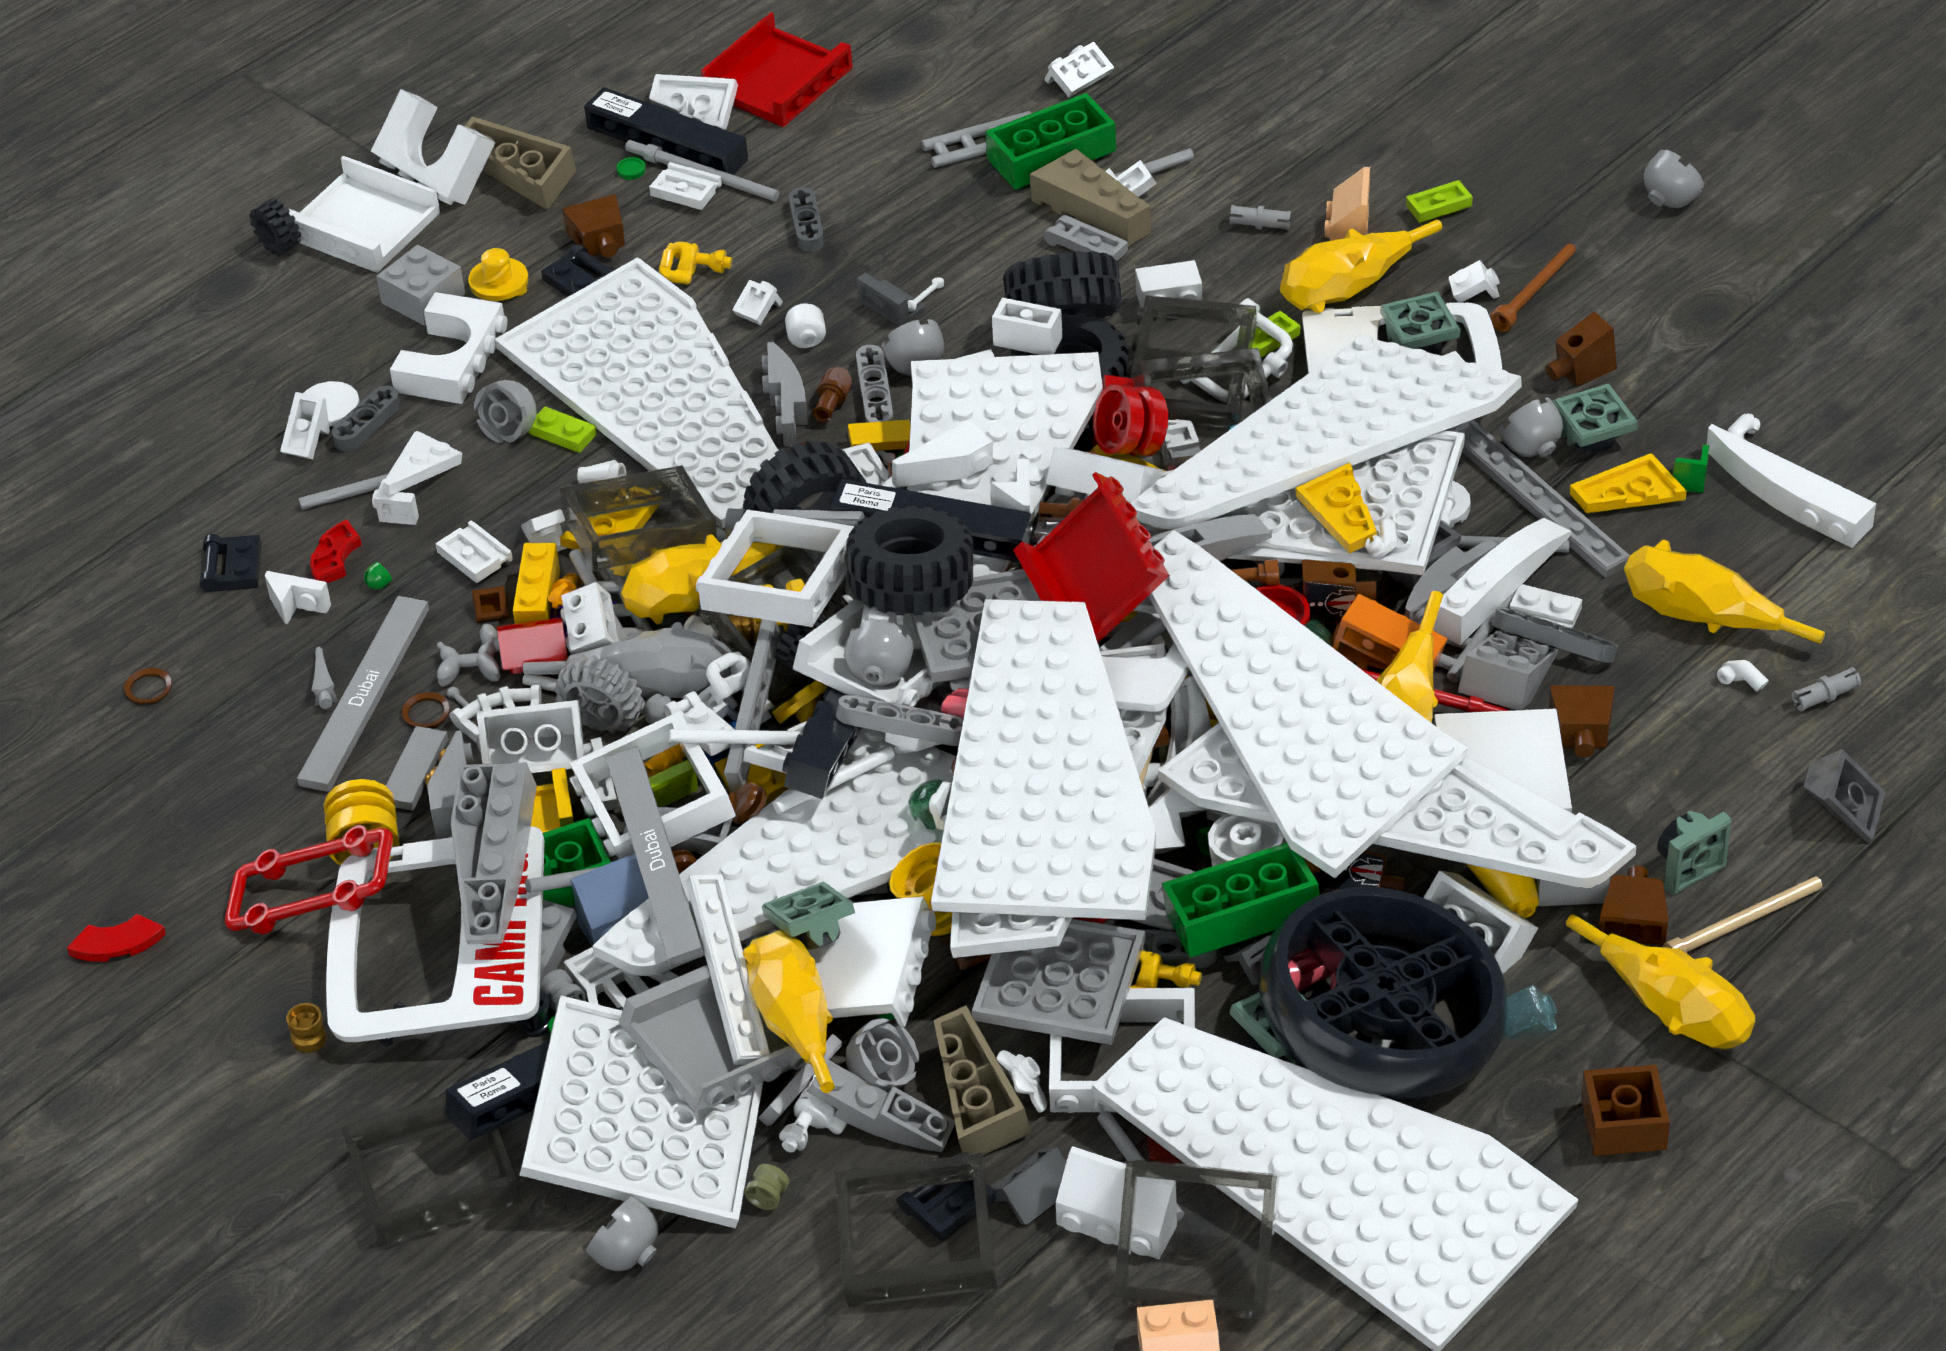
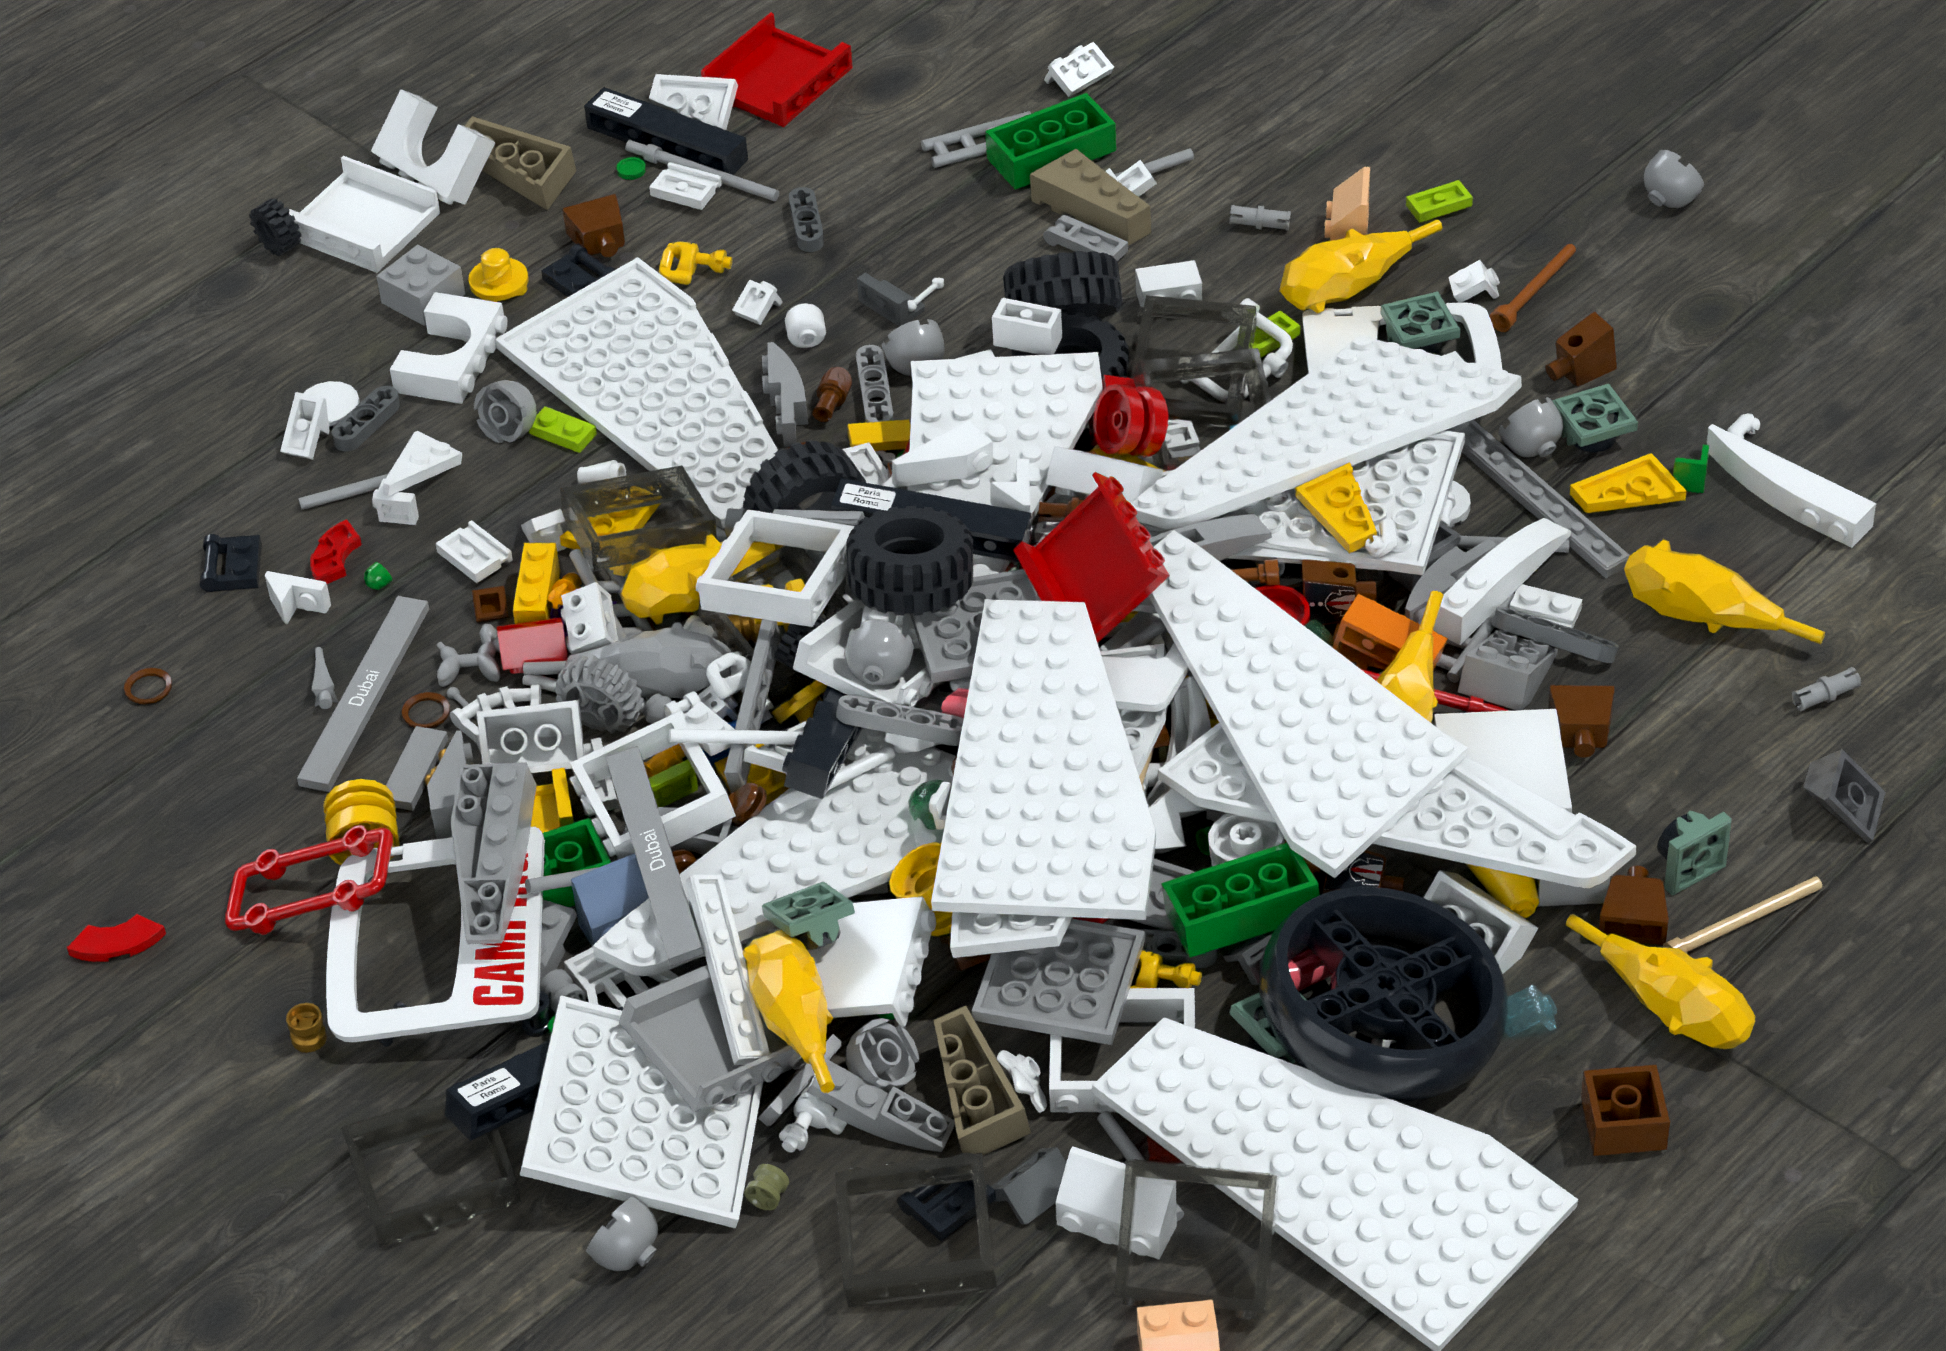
(1742, 670): white arm -> none

